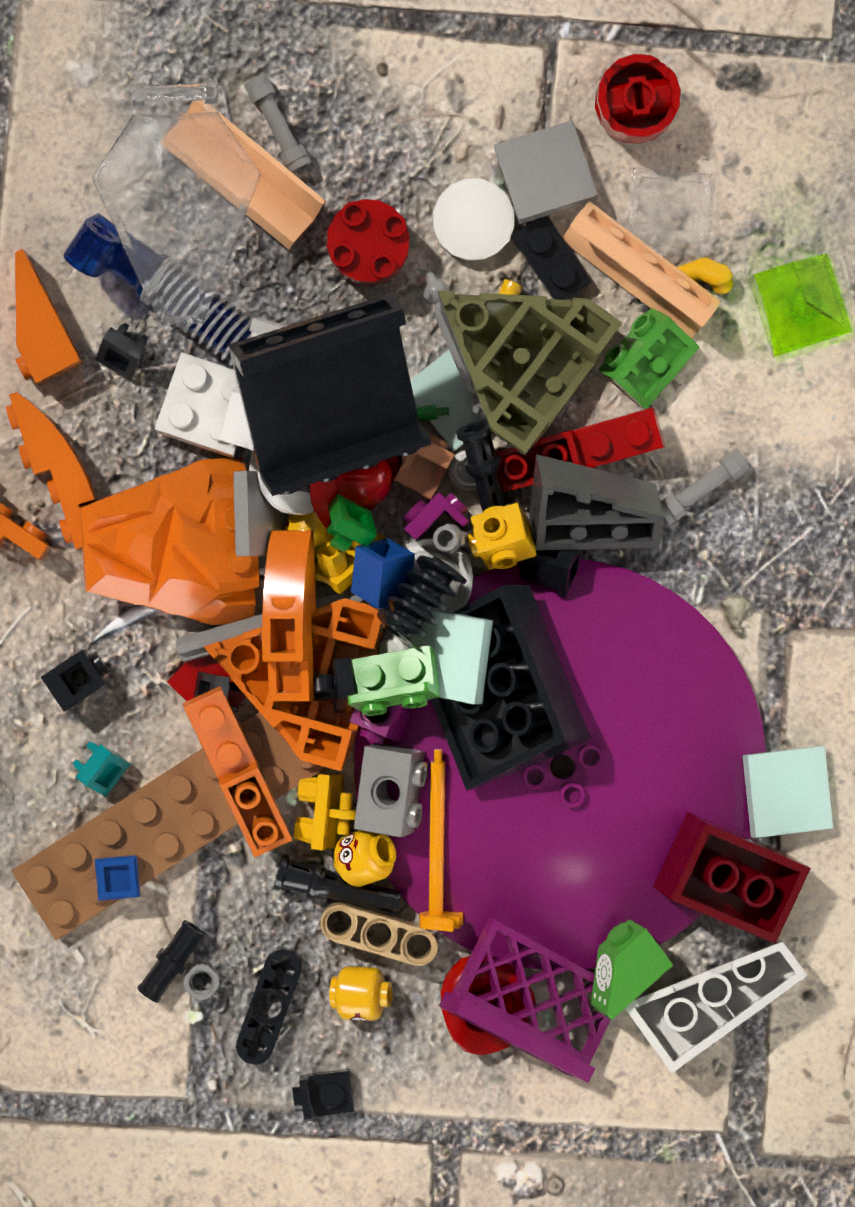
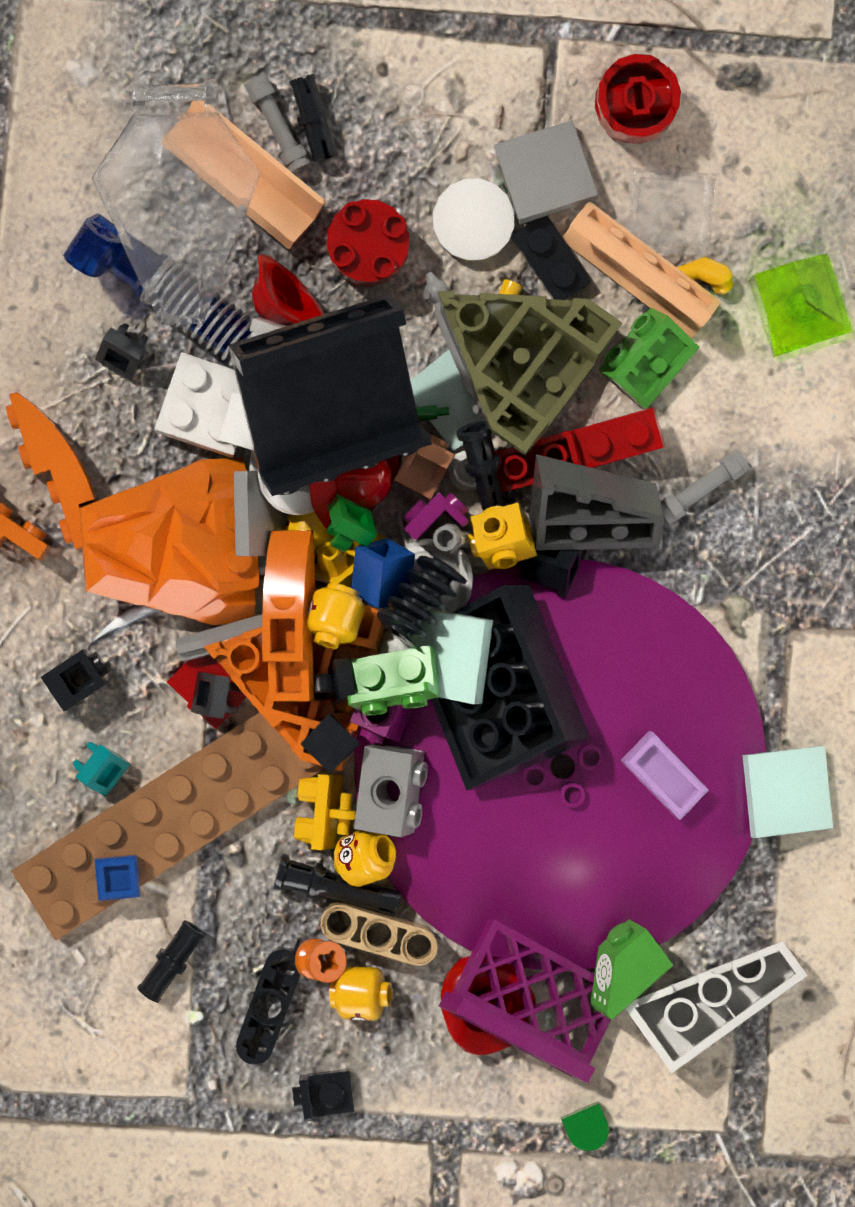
(40, 332): orange slope -> none
(192, 990): light grey axle -> none
(237, 771): orange slope -> none
(281, 295): none -> red hat
(311, 964): none -> orange wheel
(313, 118): none -> black pin
(330, 743): none -> black tile
(335, 615): none -> yellow head
(437, 918): light orange piece -> none
(587, 1127): none -> green tile
(664, 775): none -> lavender tile
(731, 877): dark red brick -> none

